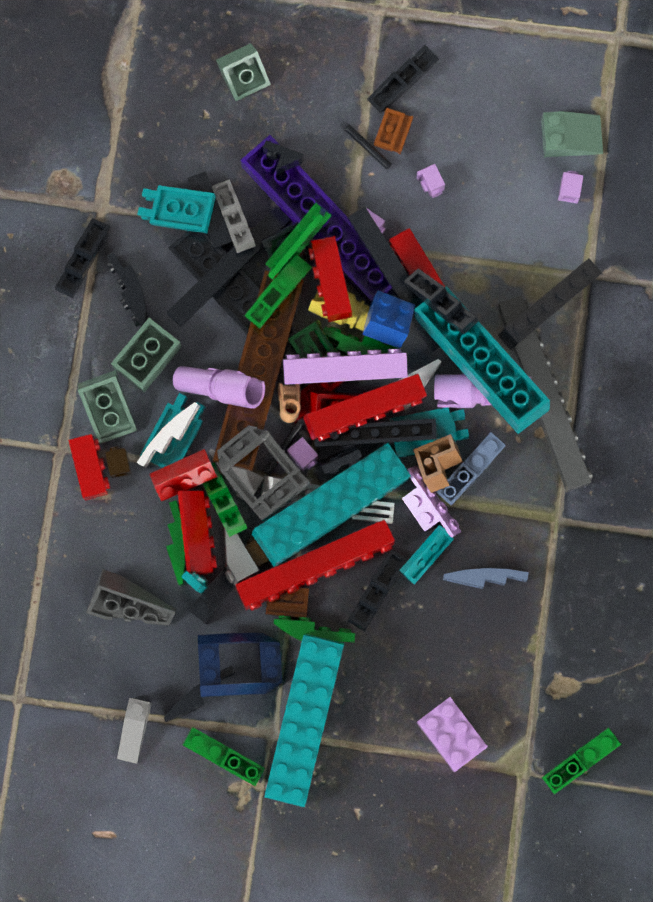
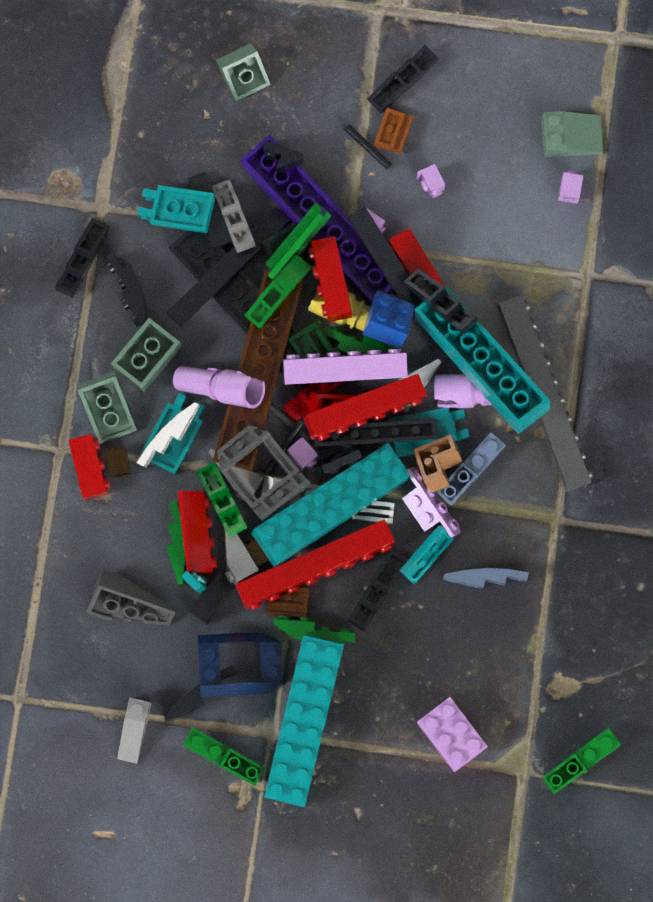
(183, 475): red brick -> none
(289, 398): light nougat piece -> none
(549, 304): black brick -> none

